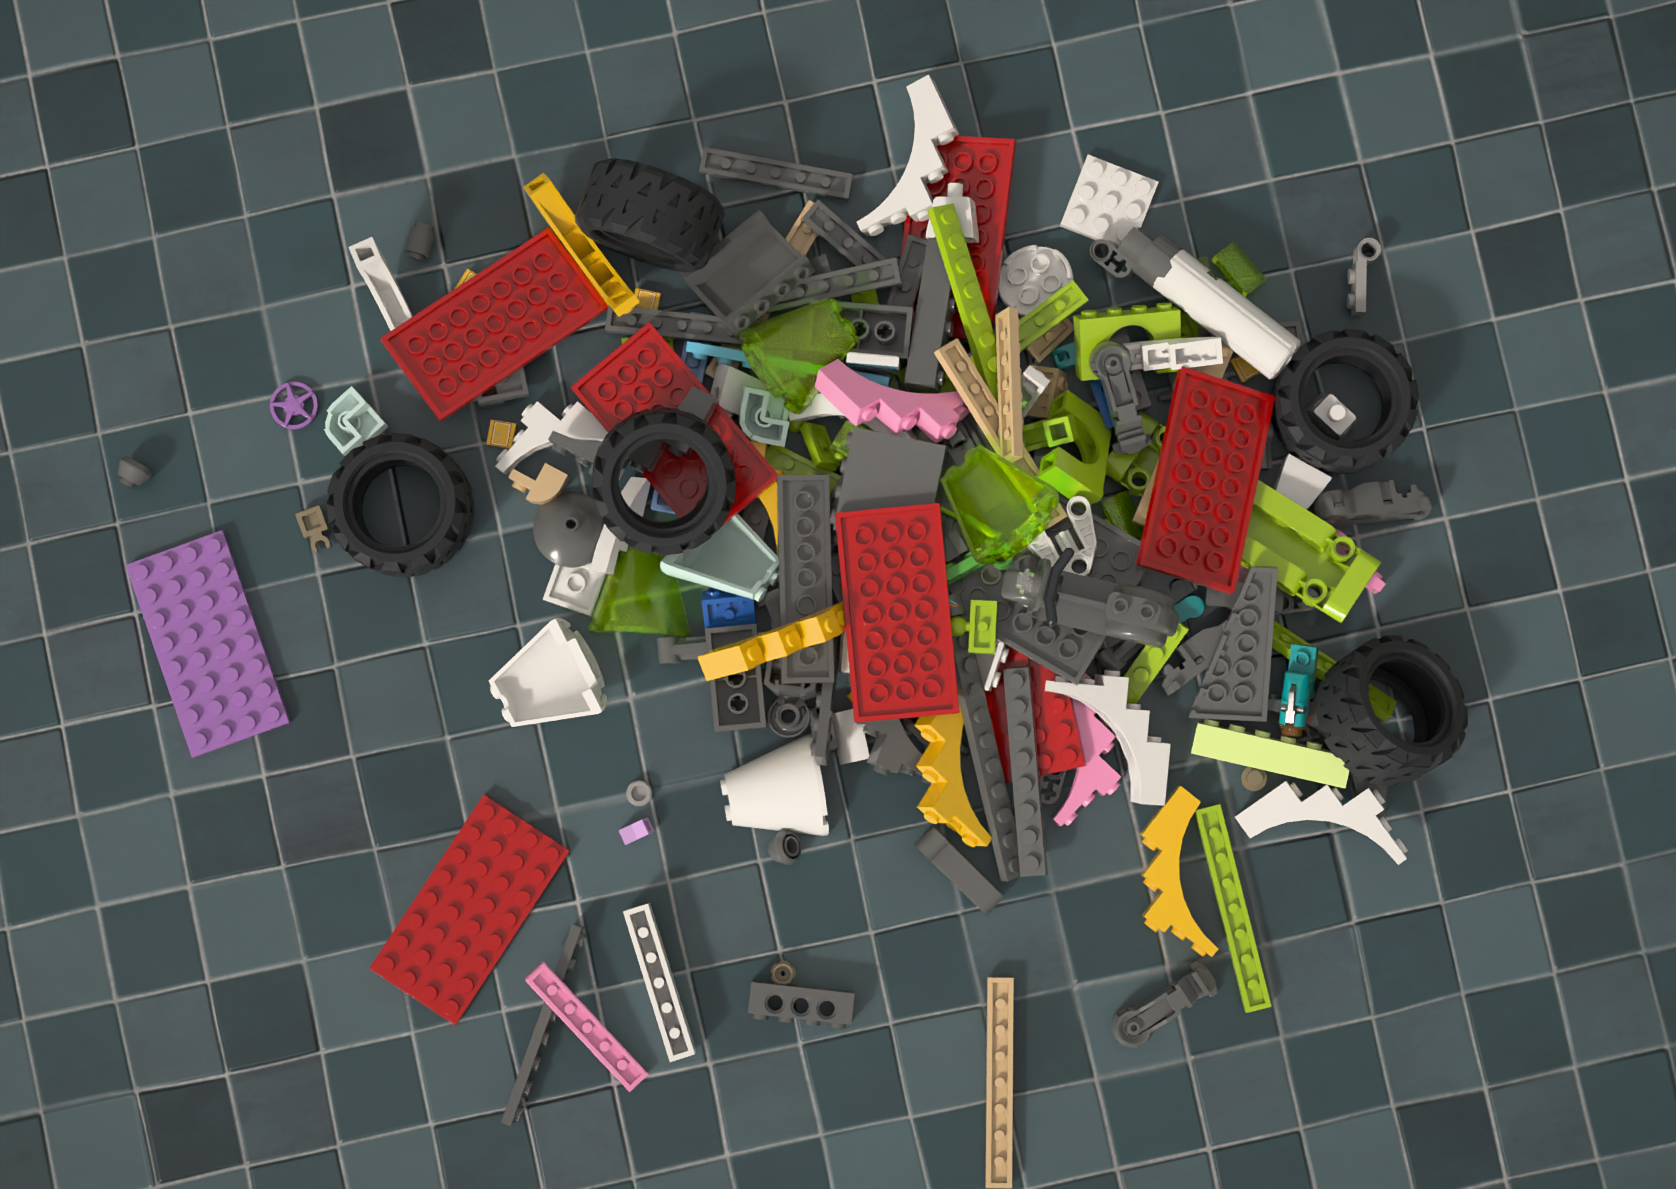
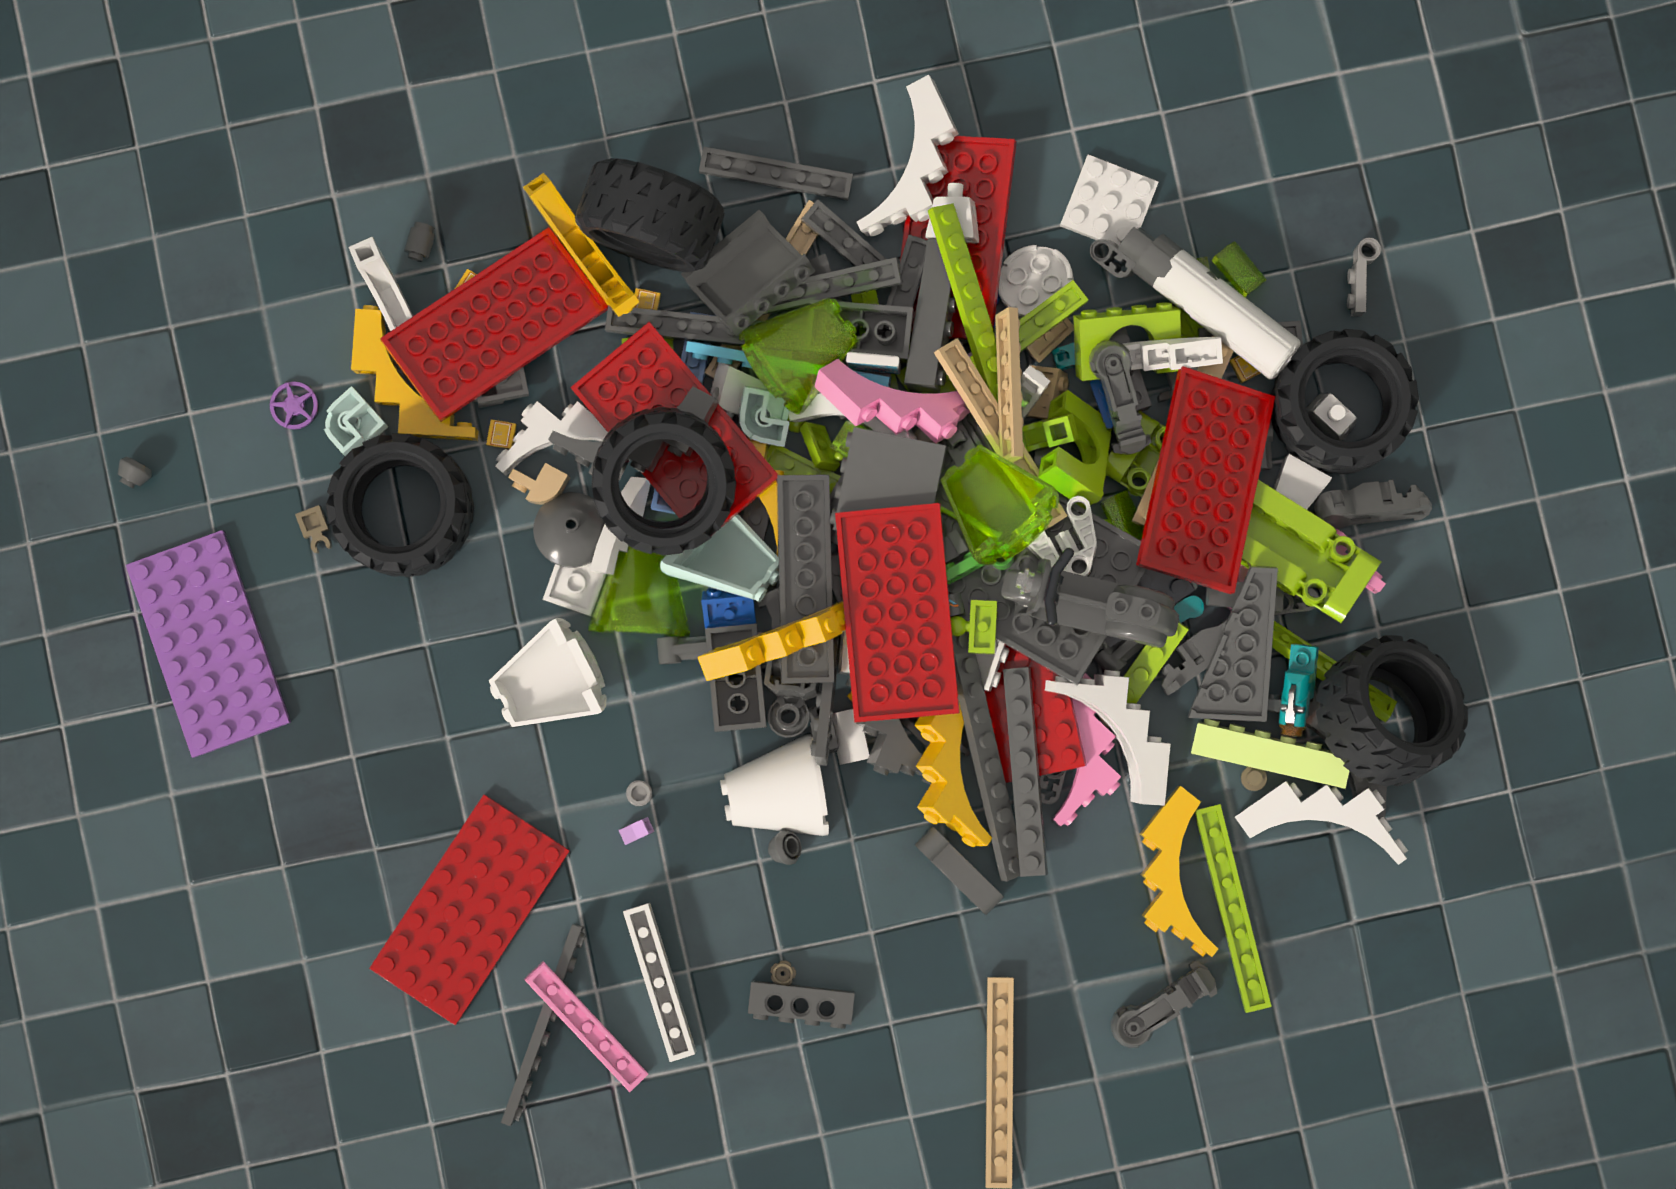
(372, 357): none -> yellow arch

